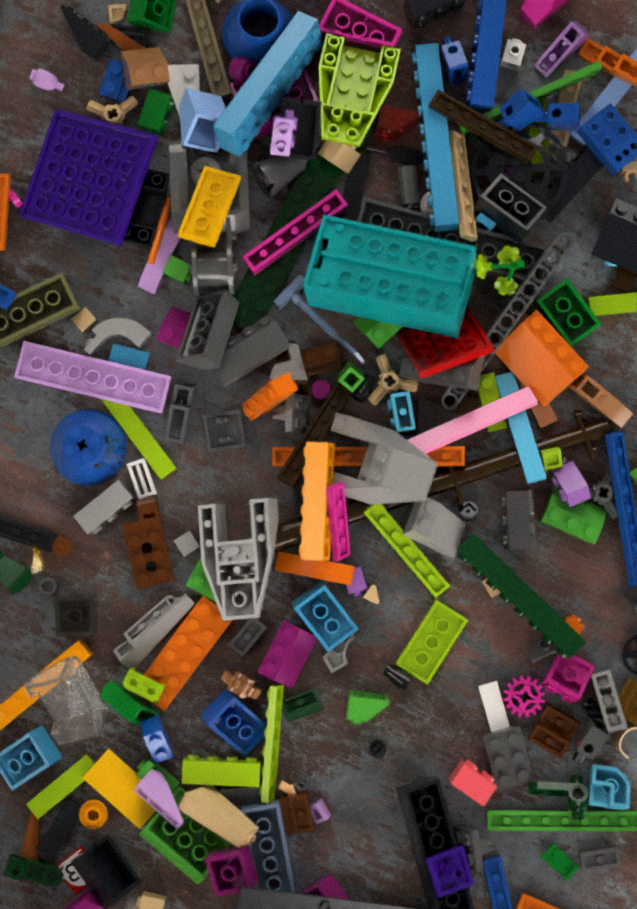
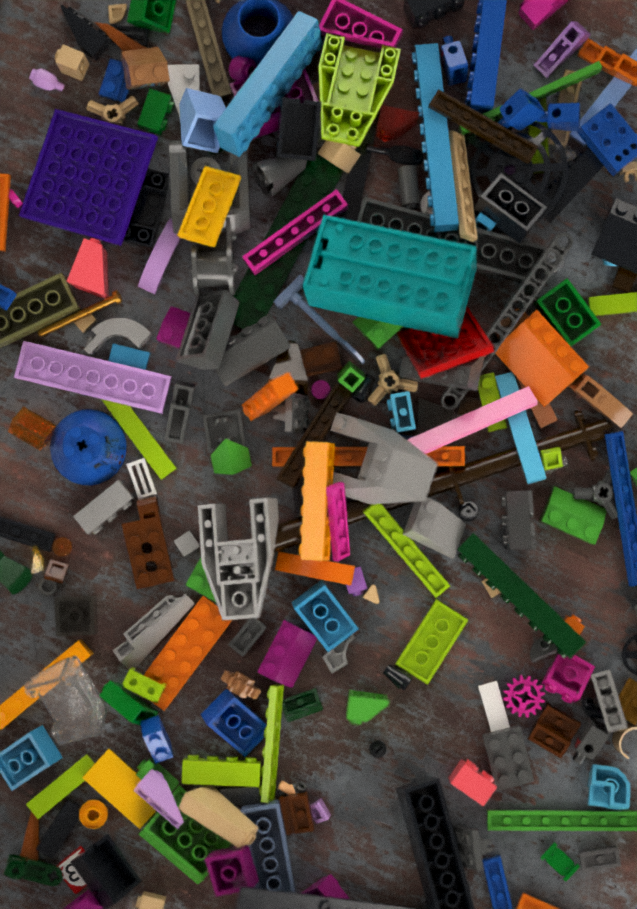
(30, 426): none -> clear orange brick
(56, 571): none -> reddish brown tile
(71, 62): none -> tan brick
(91, 269): none -> coral slope
(115, 297): none -> pearl gold bar
(160, 230): orange bar -> none
(177, 270): bright green brick -> none
(230, 458): none -> bright green slope
(282, 134): bracket -> none
(454, 874): dark purple plate -> none
(509, 259): lime plant -> none
(513, 54): white brick -> none
(571, 484): medium lavender brick -> none
(576, 806): dark green piece -> none

